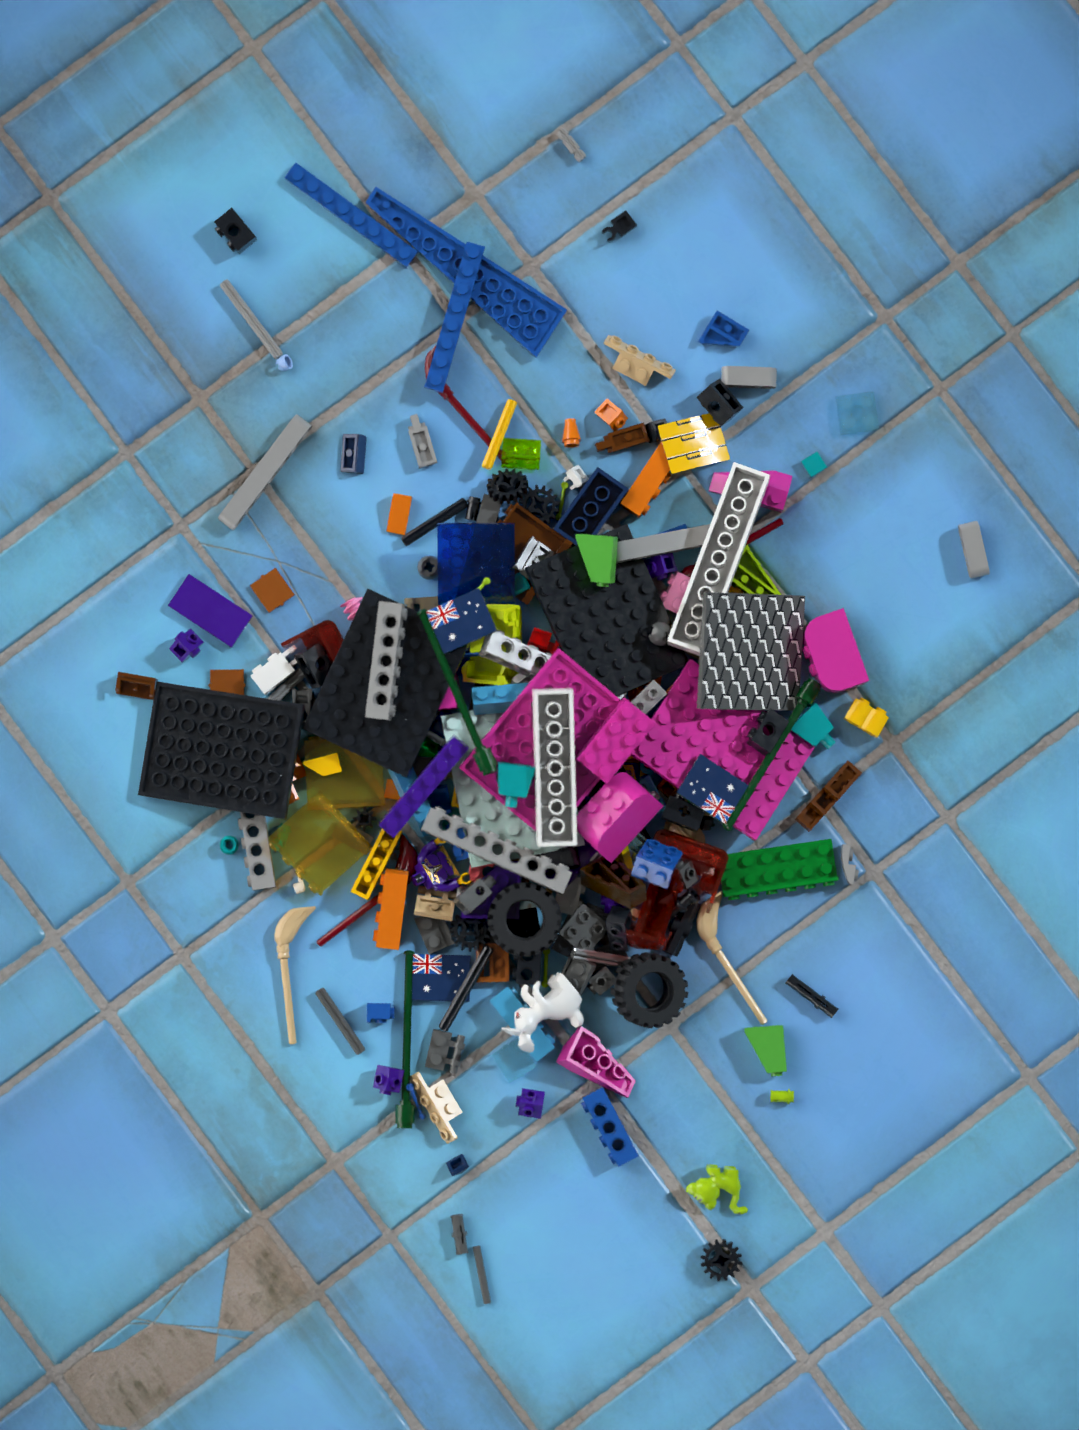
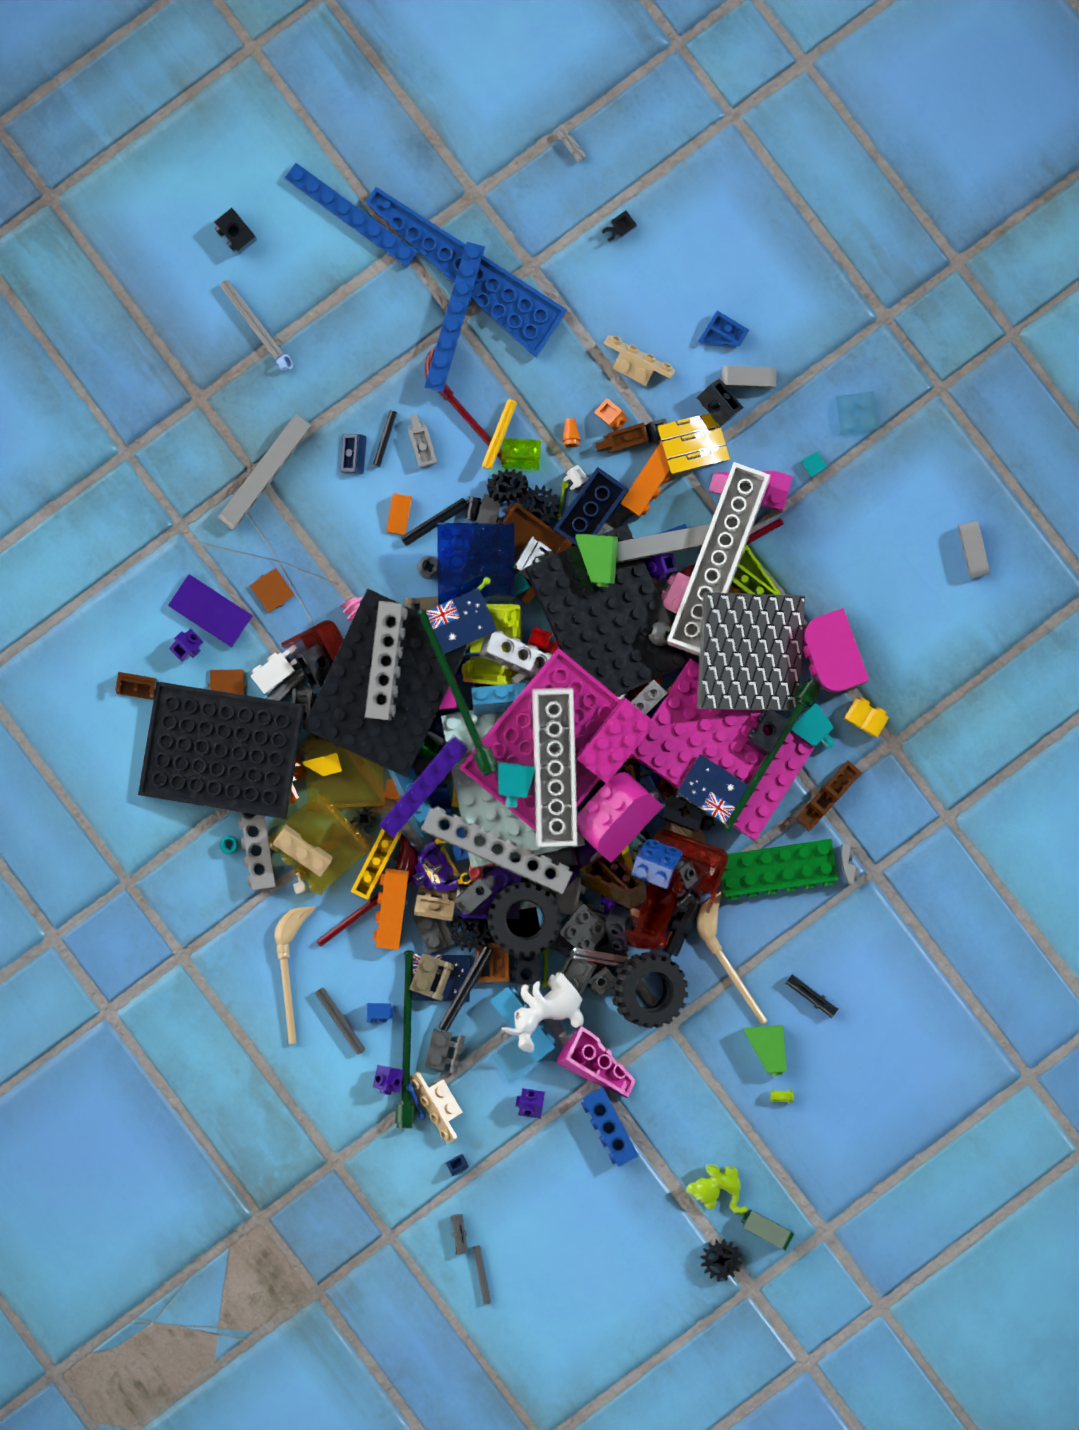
(309, 856): none -> tan arch
(385, 437): none -> black bar
(426, 973): none -> dark tan plate
(767, 1229): none -> slope

